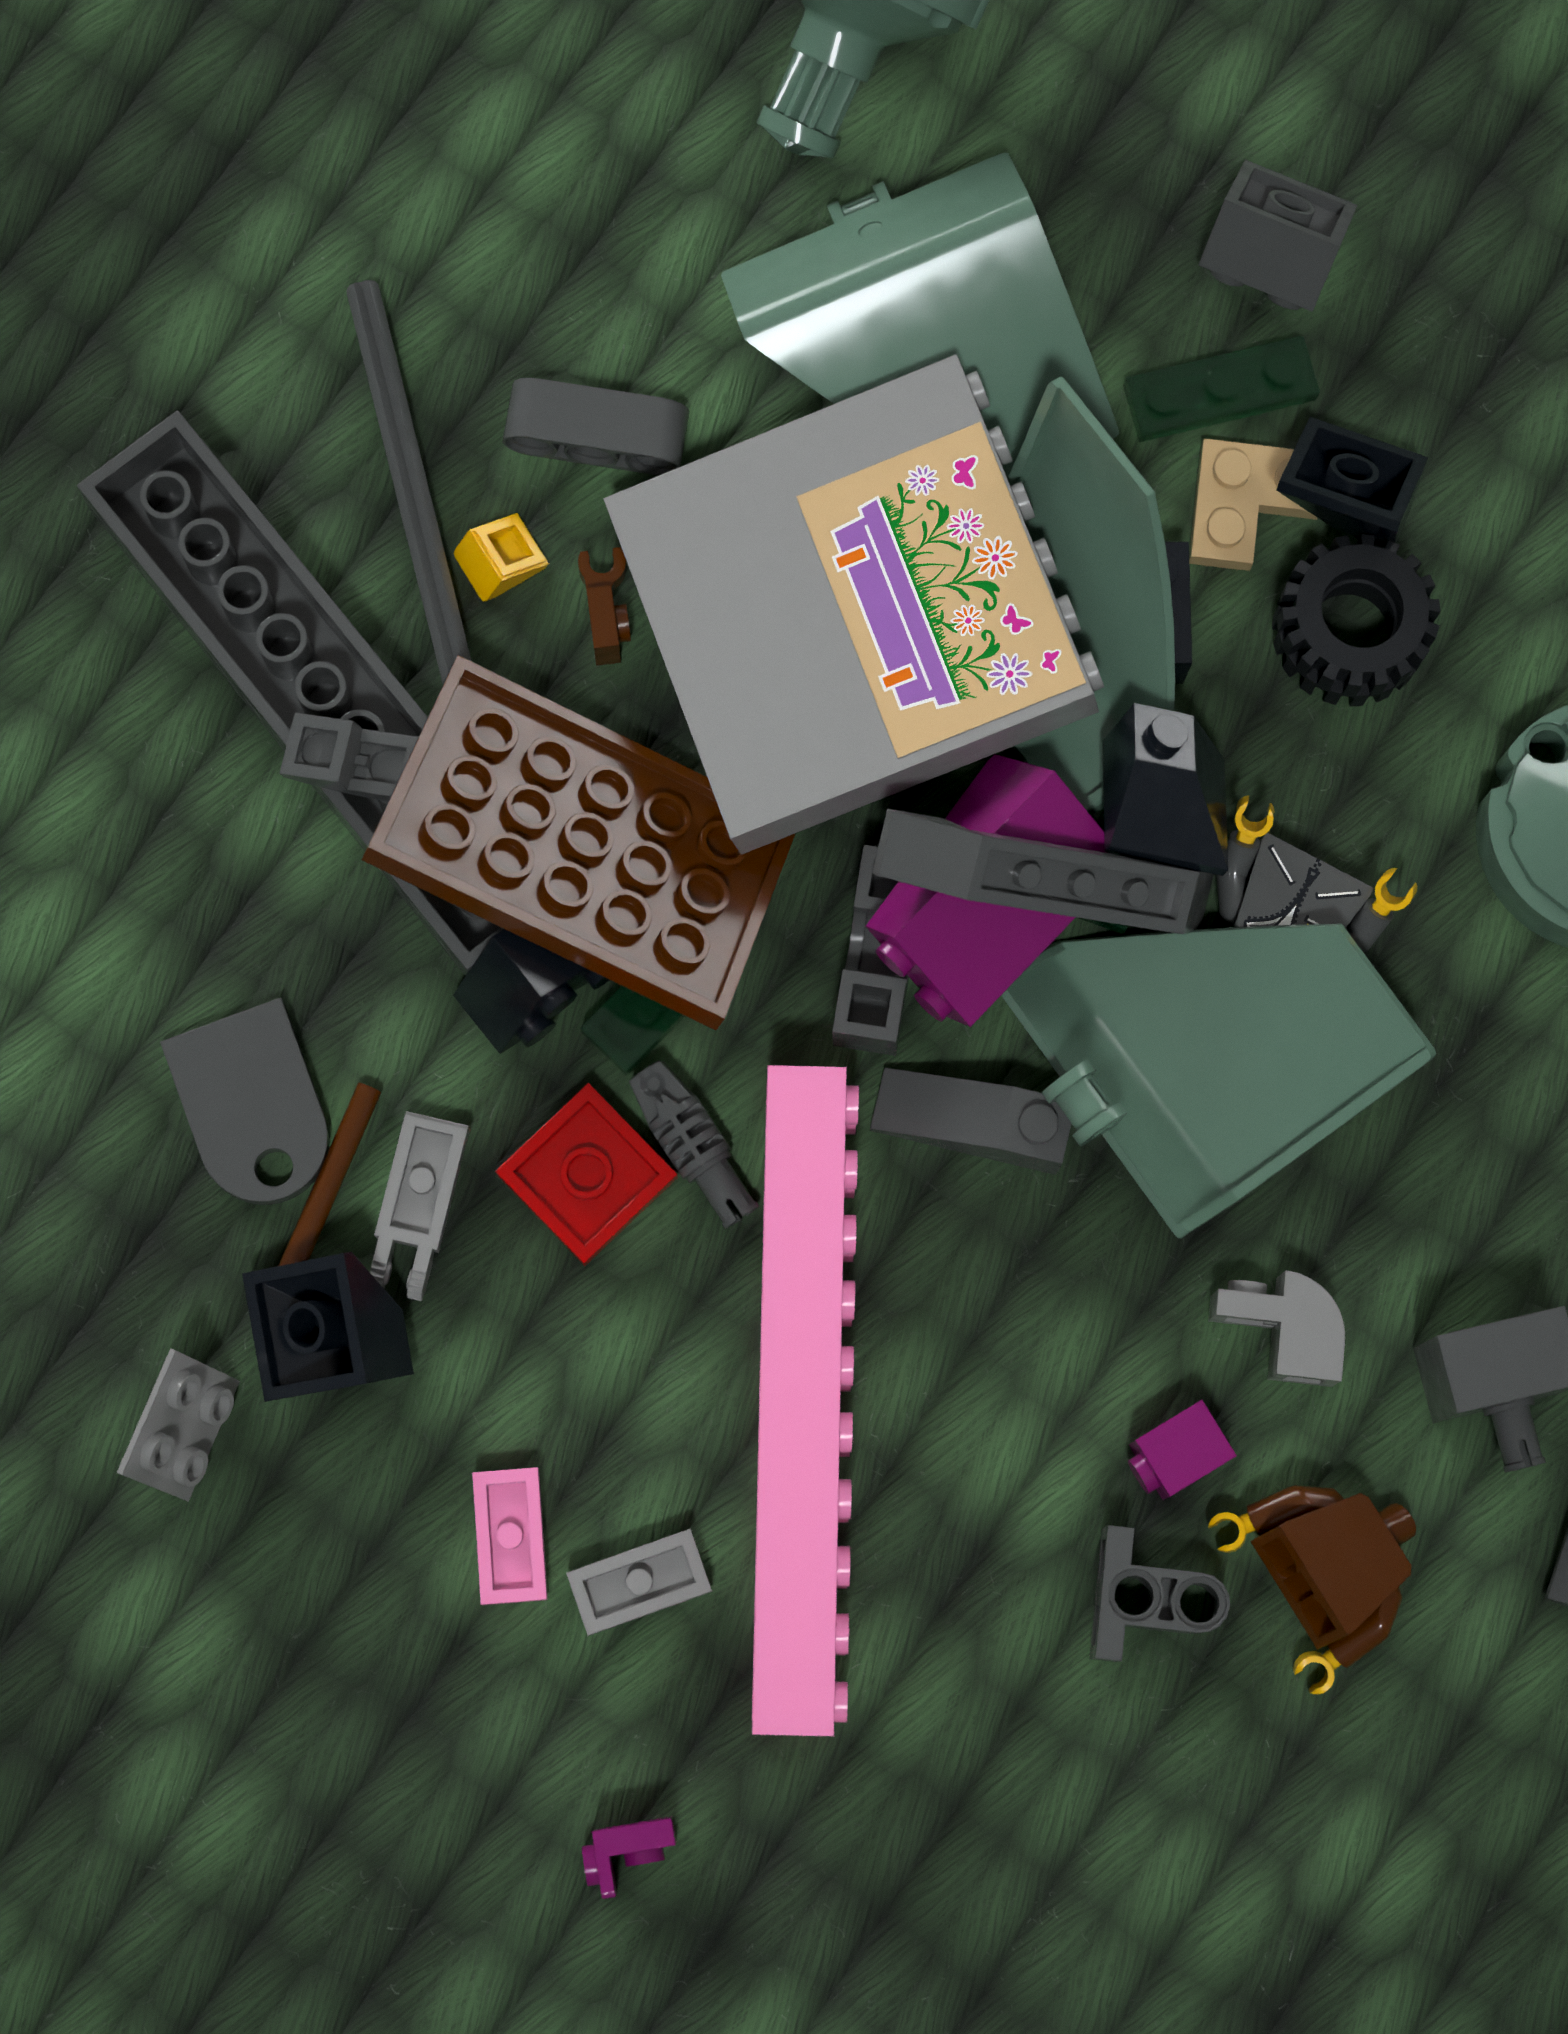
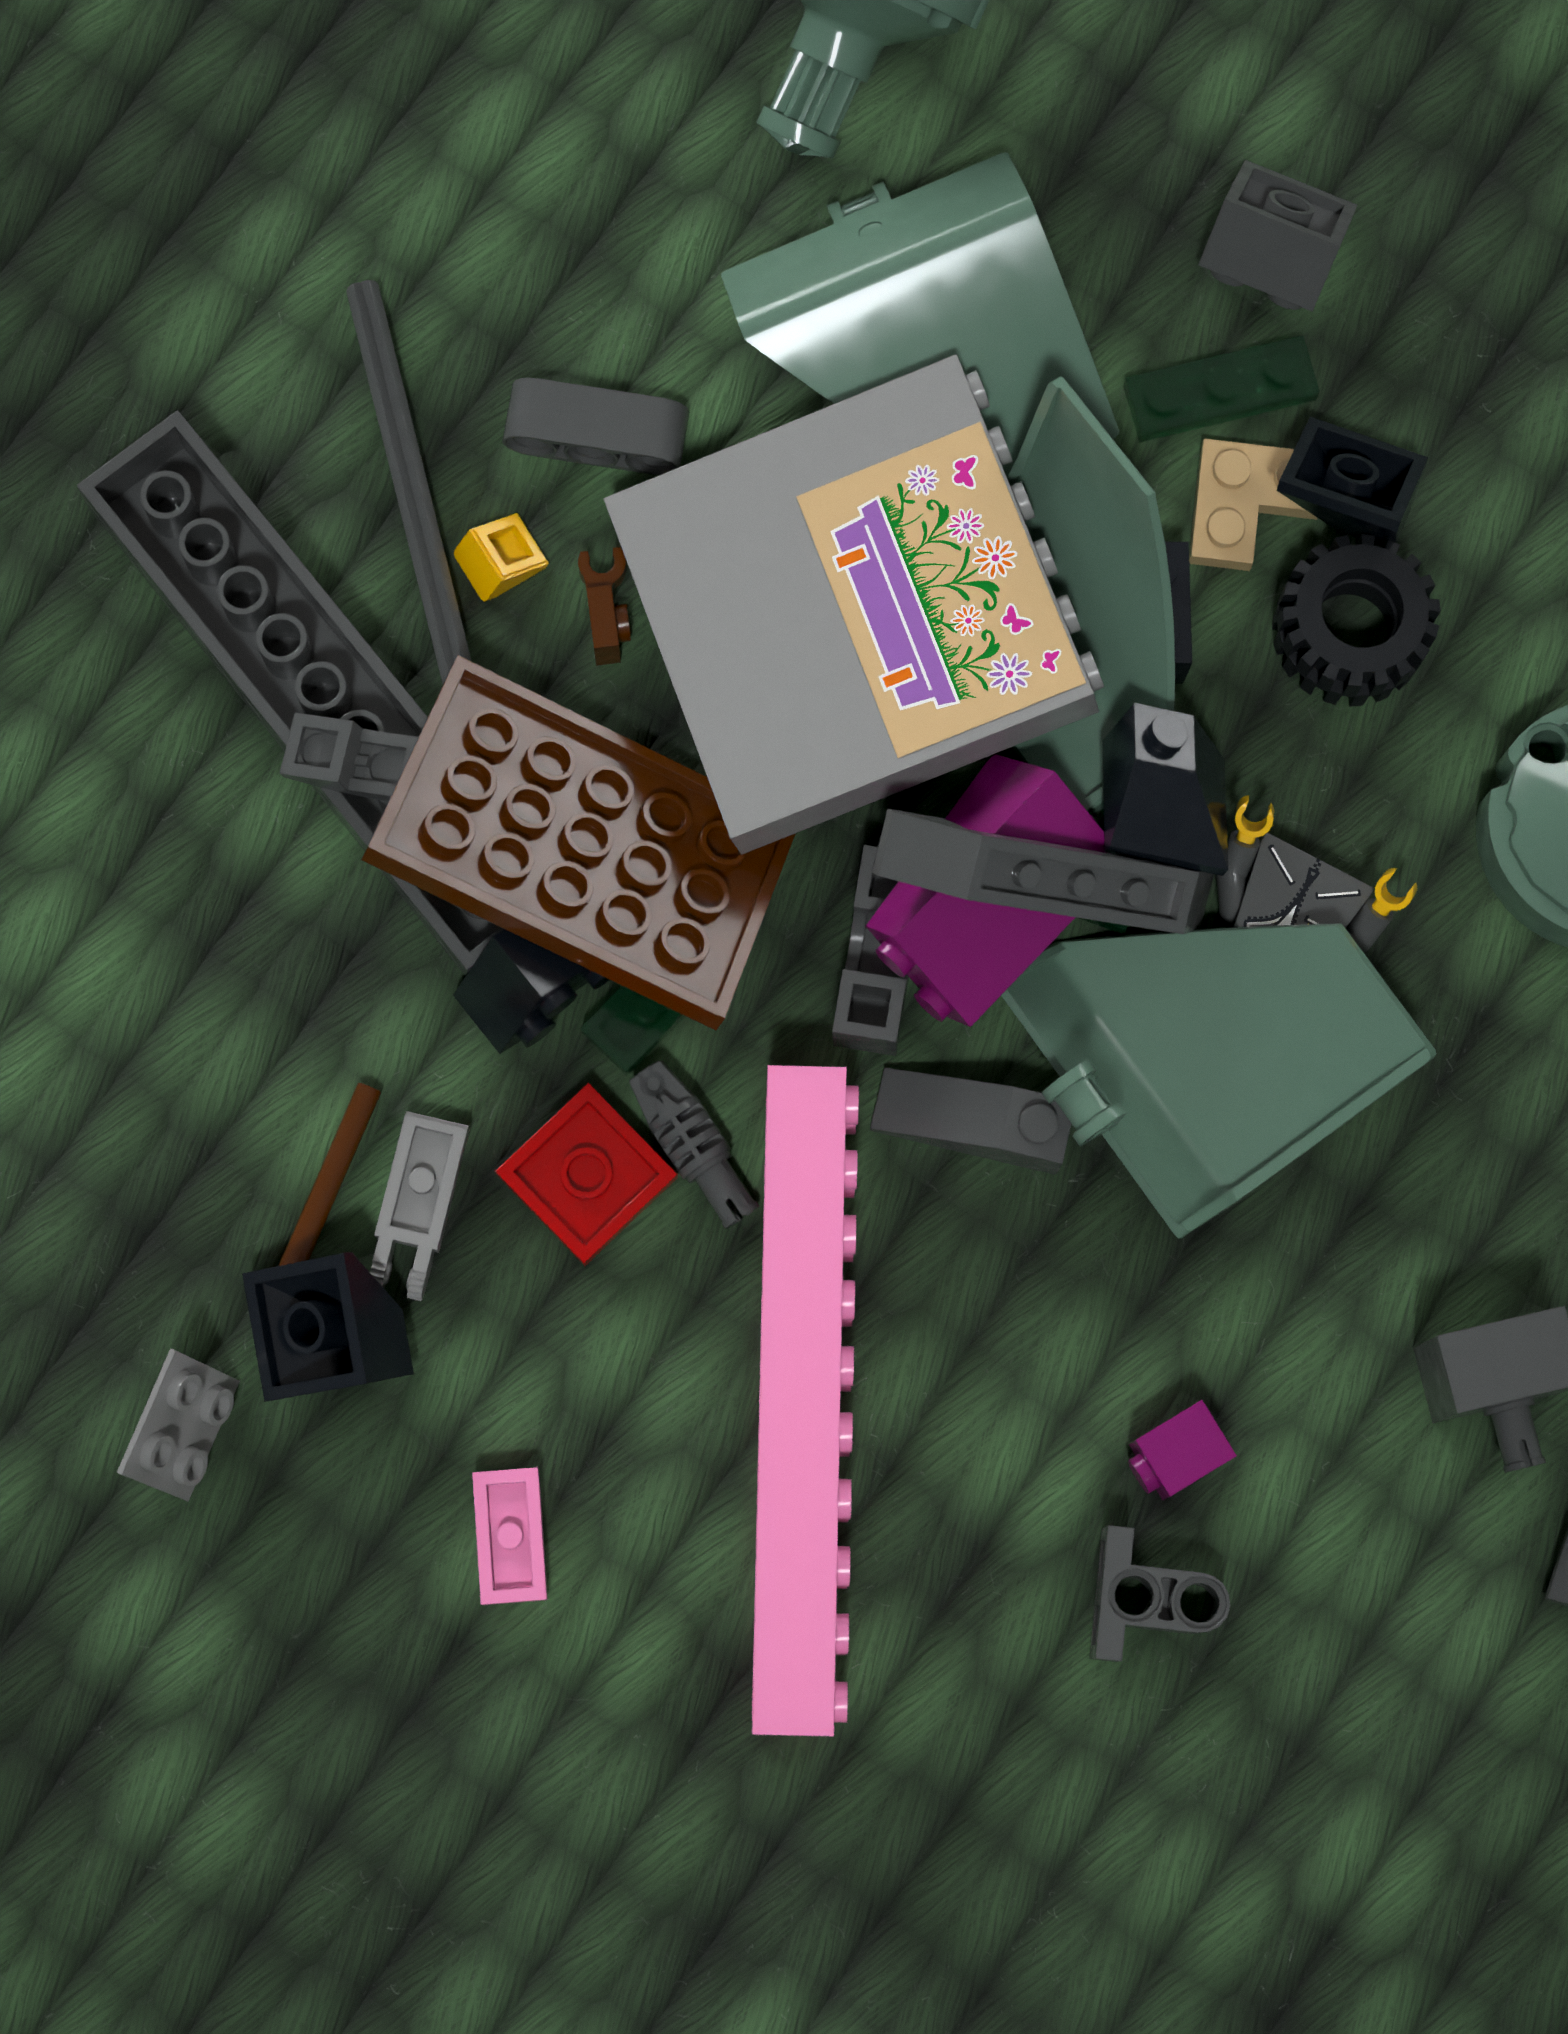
(250, 1098): dark grey tile -> none
(638, 1842): magenta bracket -> none
(639, 1582): light grey plate -> none
(1304, 1325): light grey brick -> none
(1334, 1566): reddish brown torso -> none

